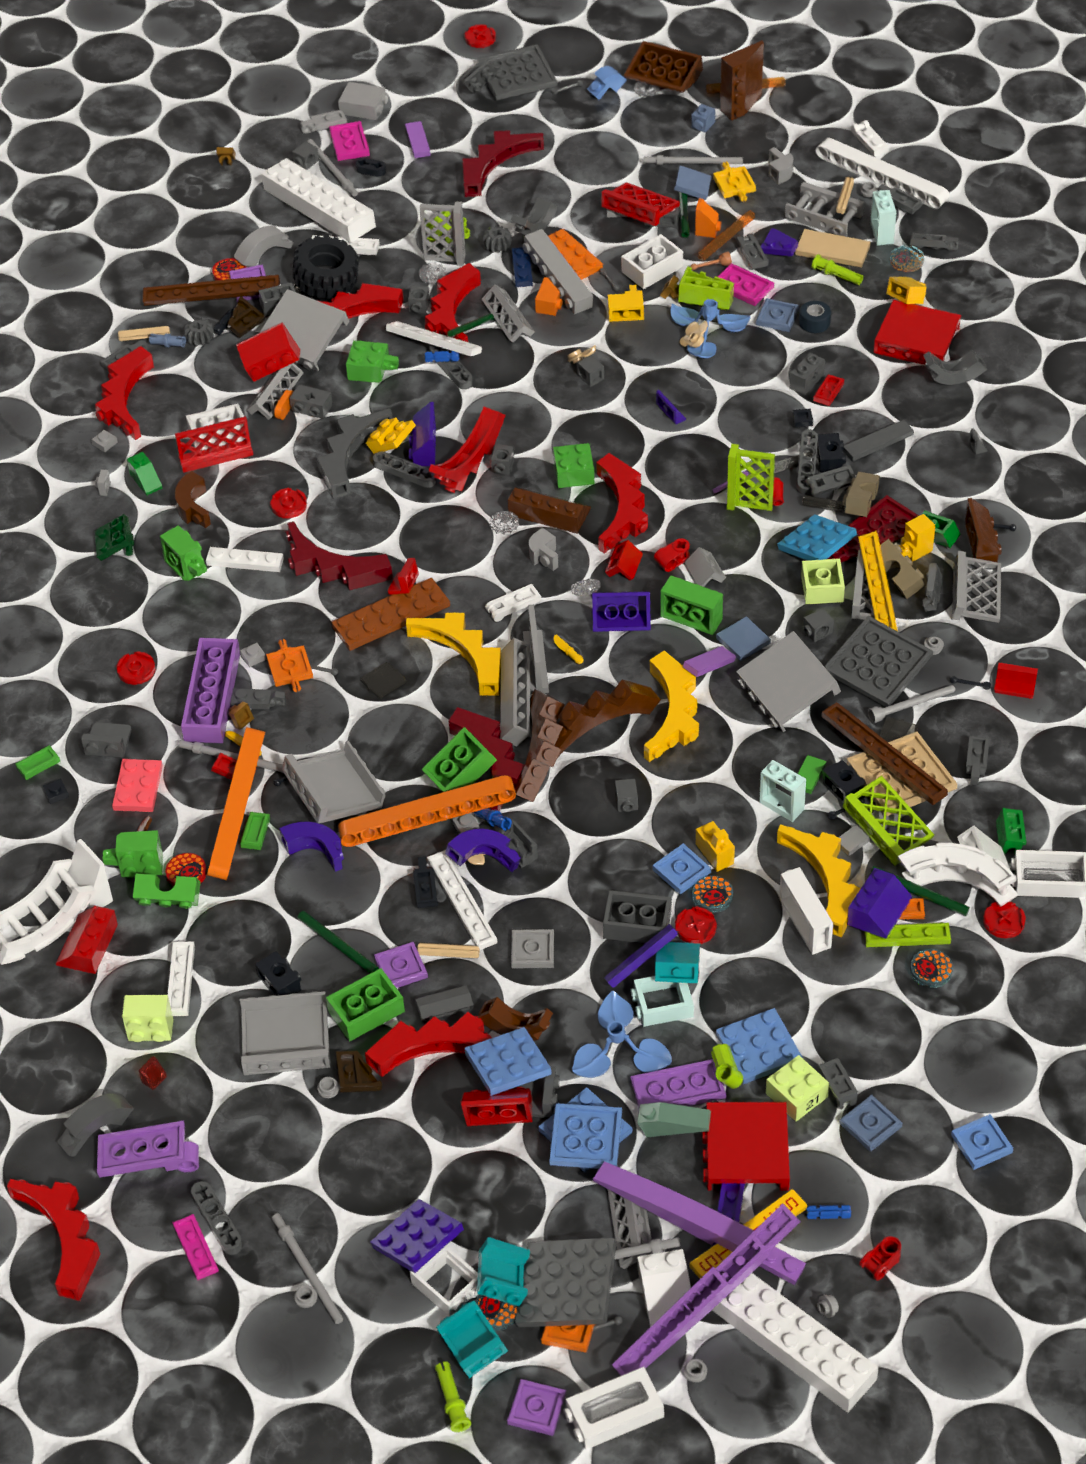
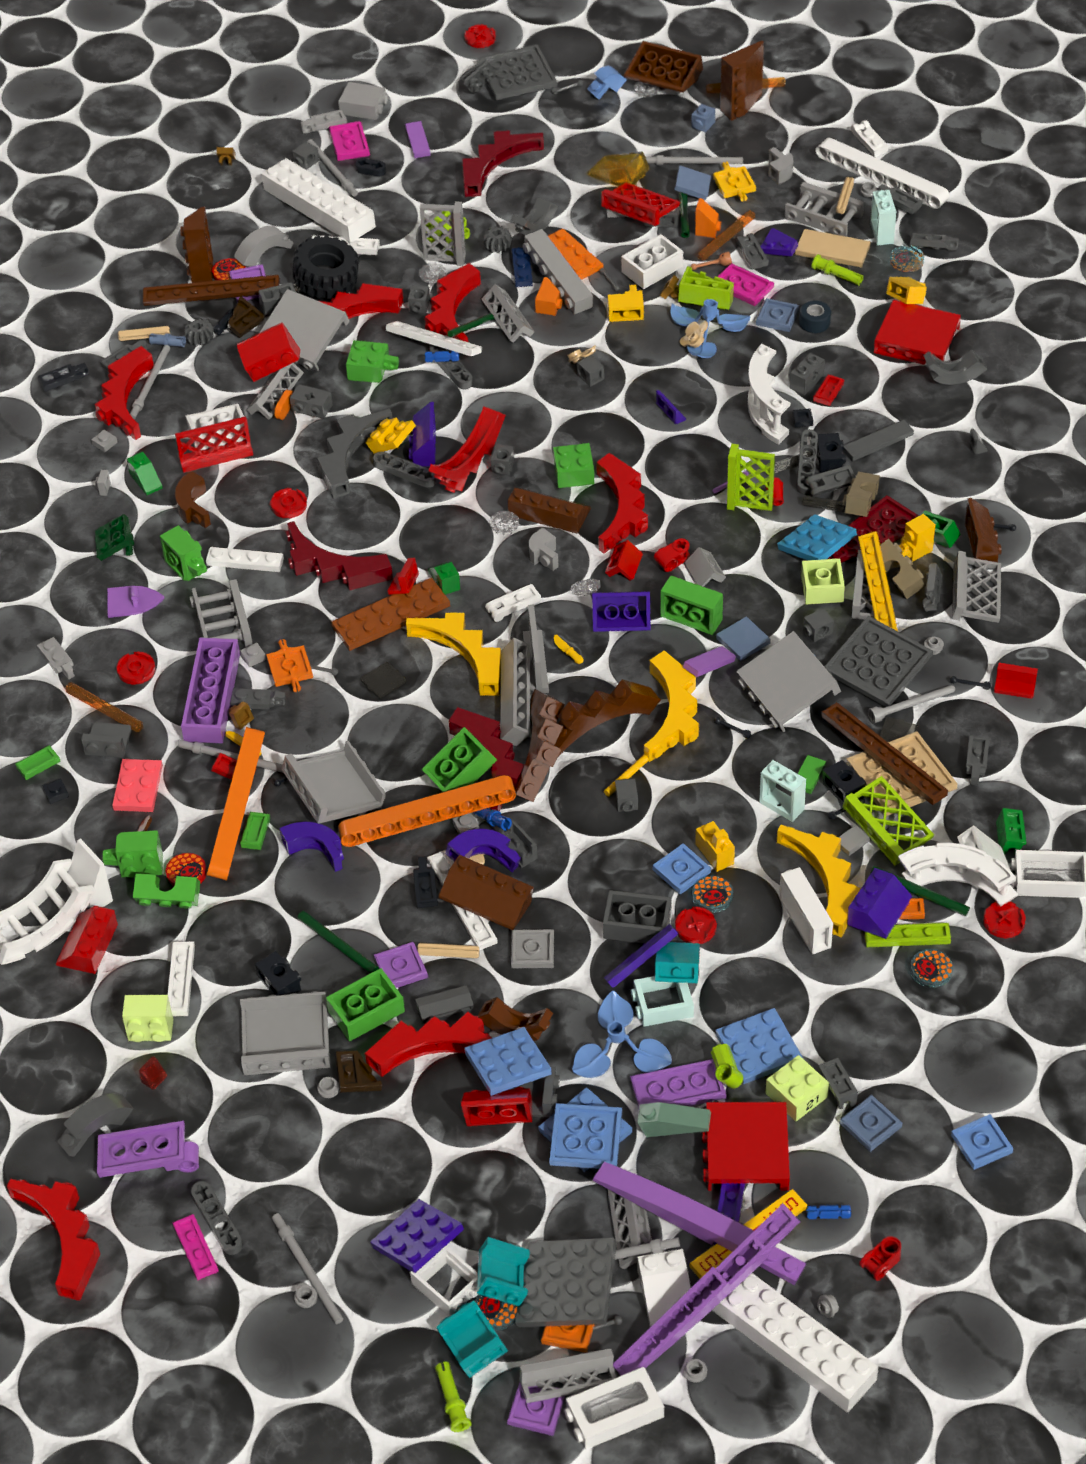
(56, 657): none -> light grey hinge
(62, 376): none -> black hinge
(104, 706): none -> clear orange axle
(132, 600): none -> medium lavender shield
(139, 402): none -> light grey bar
(198, 246): none -> reddish brown slope
(234, 607): none -> light grey fence
(445, 577): none -> green slope
(486, 892): none -> reddish brown slope
(566, 1371): none -> light grey fence
(621, 168): none -> clear yellow slope
(627, 774): none -> yellow bar
(746, 733): none -> black hinge
(763, 397): none -> white fence

